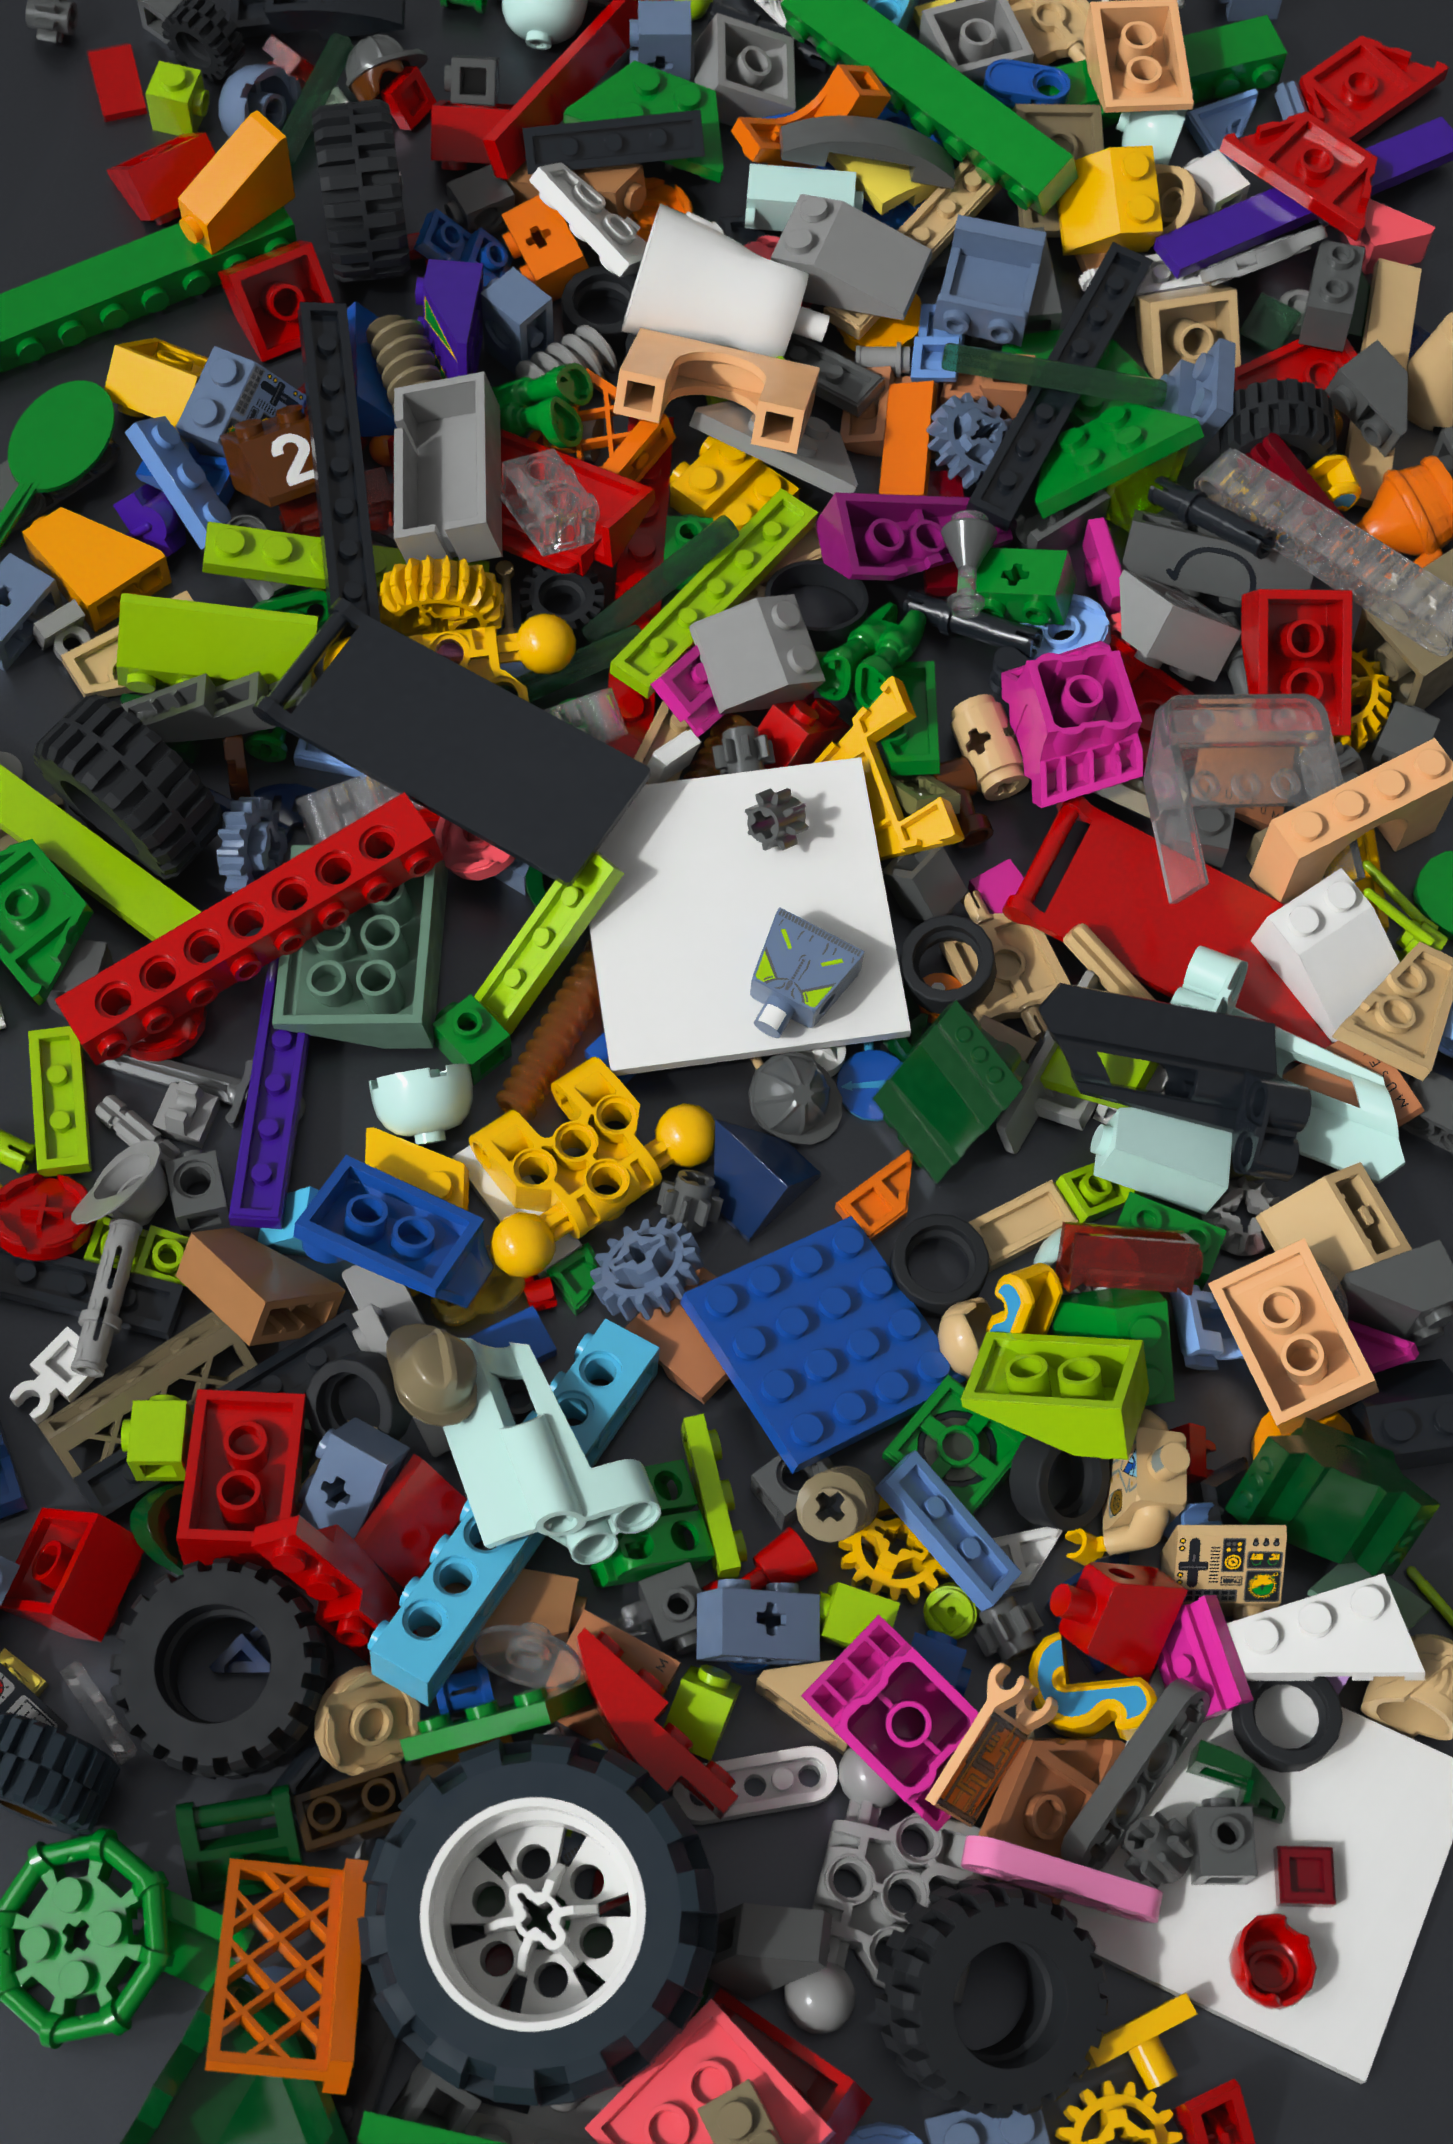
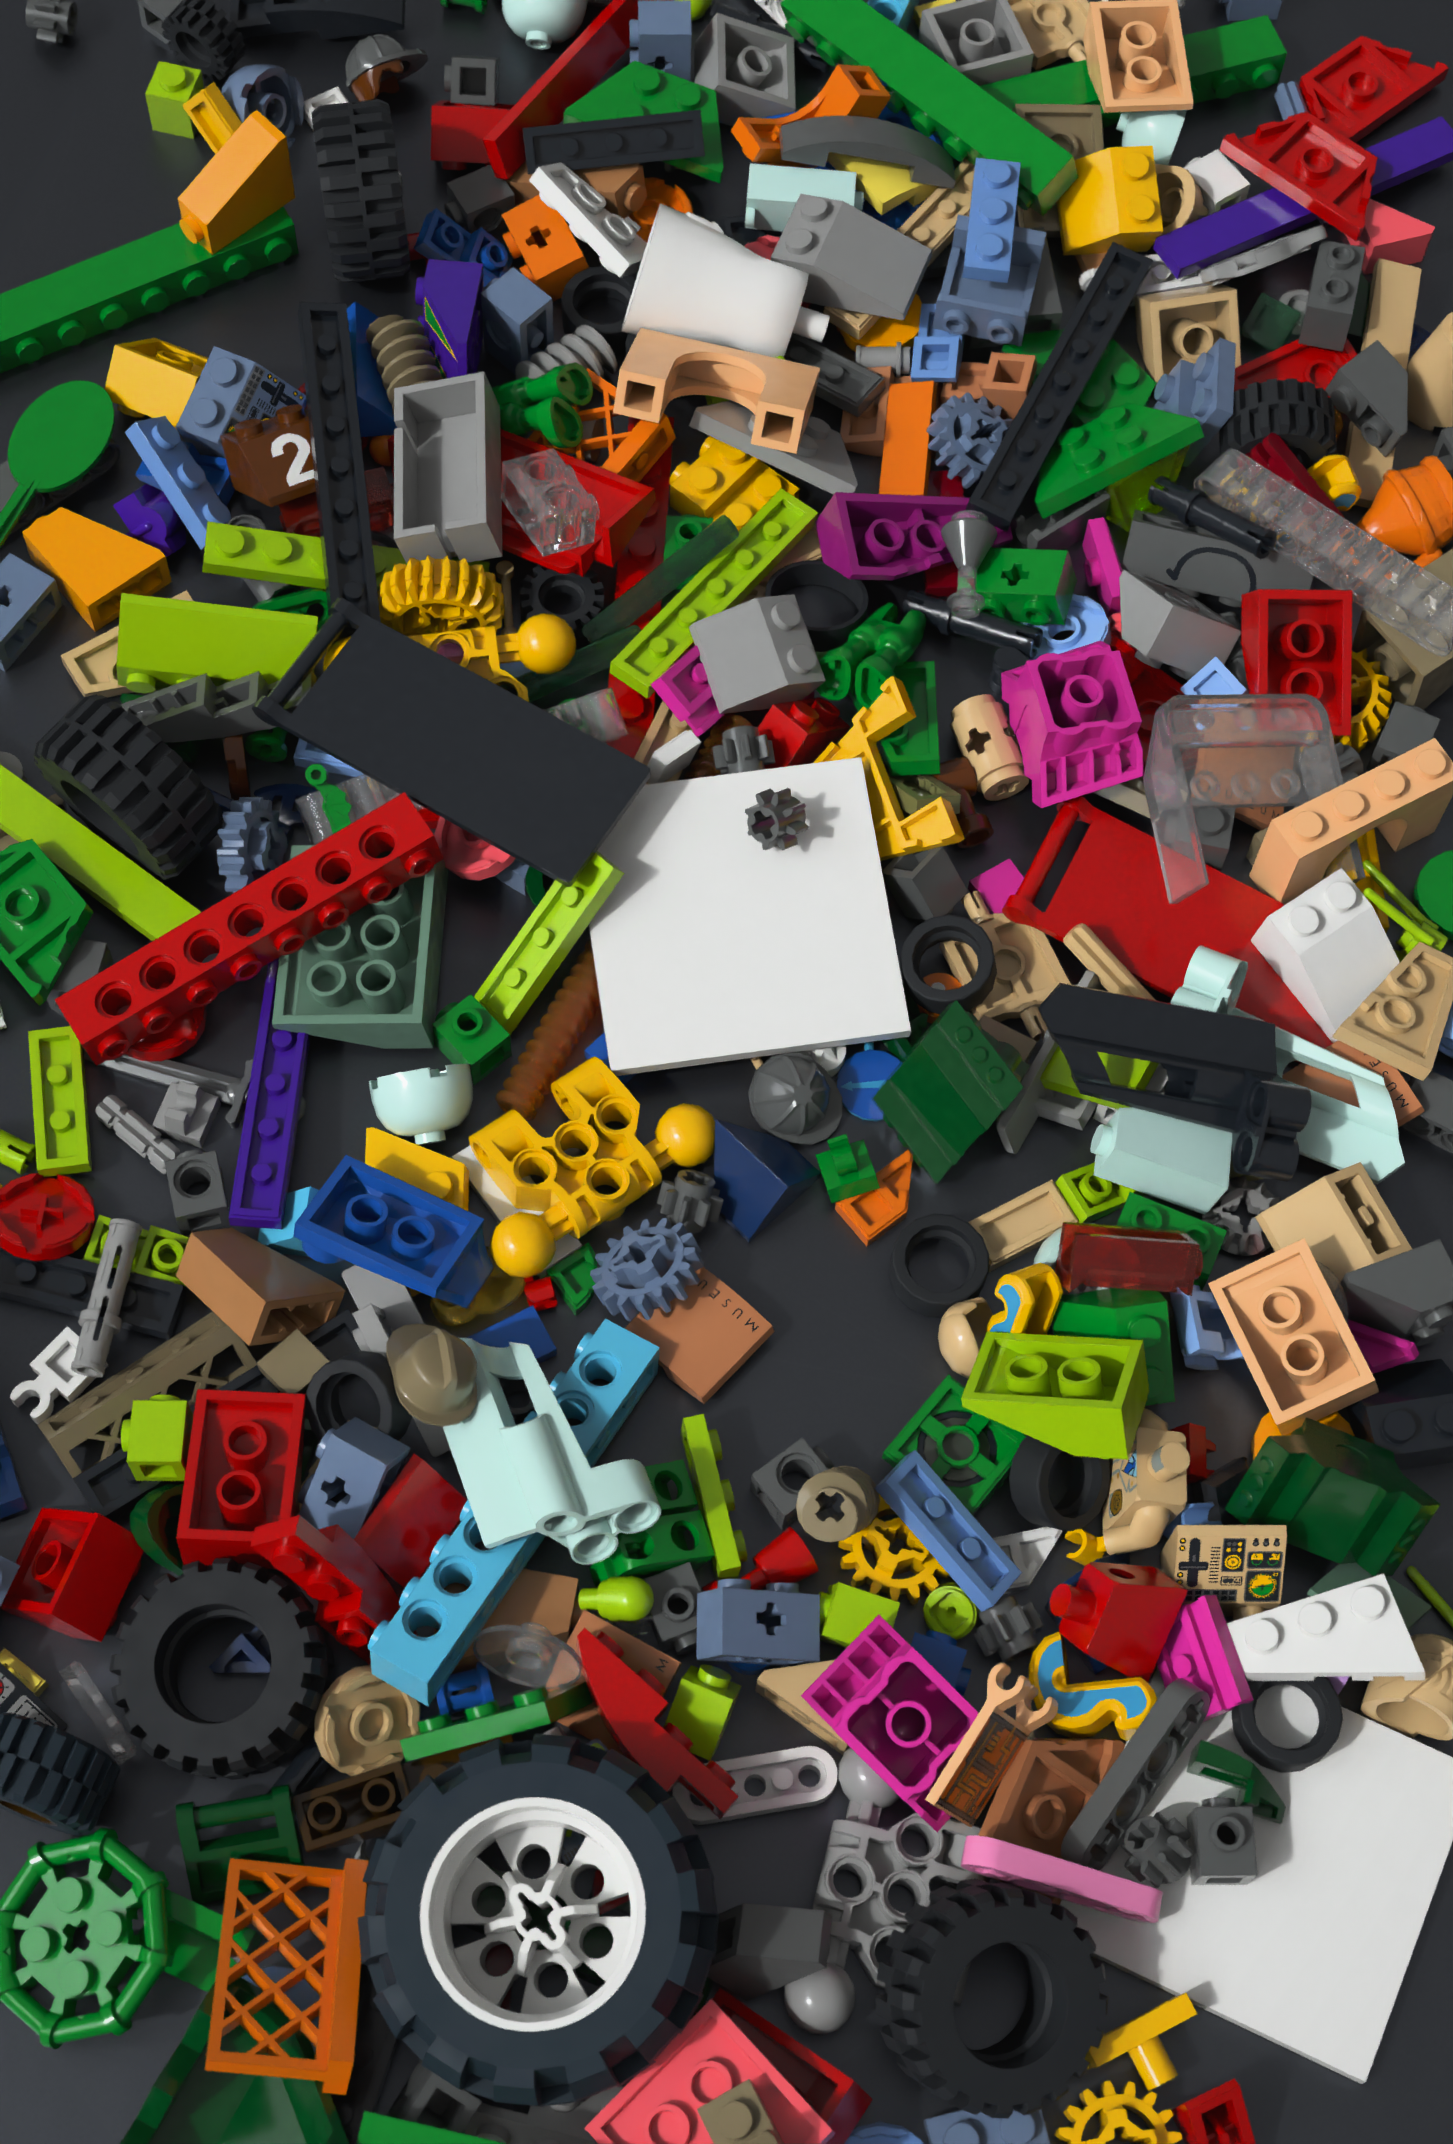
(59, 626): light grey tile -> none
(117, 82): red slope -> none
(127, 1187): light grey piece -> none
(160, 175): red slope -> none
(212, 116): none -> yellow tile
(268, 295): red slope -> none
(288, 59): clear red tile -> none
(292, 1364): none -> dark tan tile
(316, 93): clear green axle -> none
(334, 802): none -> green piece
(408, 97): red tile -> none
(619, 1598): none -> lime cylinder
(800, 973): sand blue torso -> none
(820, 1342): blue plate -> none
(846, 1169): none -> green tile
(991, 220): none -> medium blue plate
(1018, 81): blue piece -> none
(1054, 375): clear green axle -> none
(1213, 680): none -> light blue tile
(1216, 120): light blue tile -> none
(1272, 1962): red hair -> none
(1304, 1876): dark red tile -> none

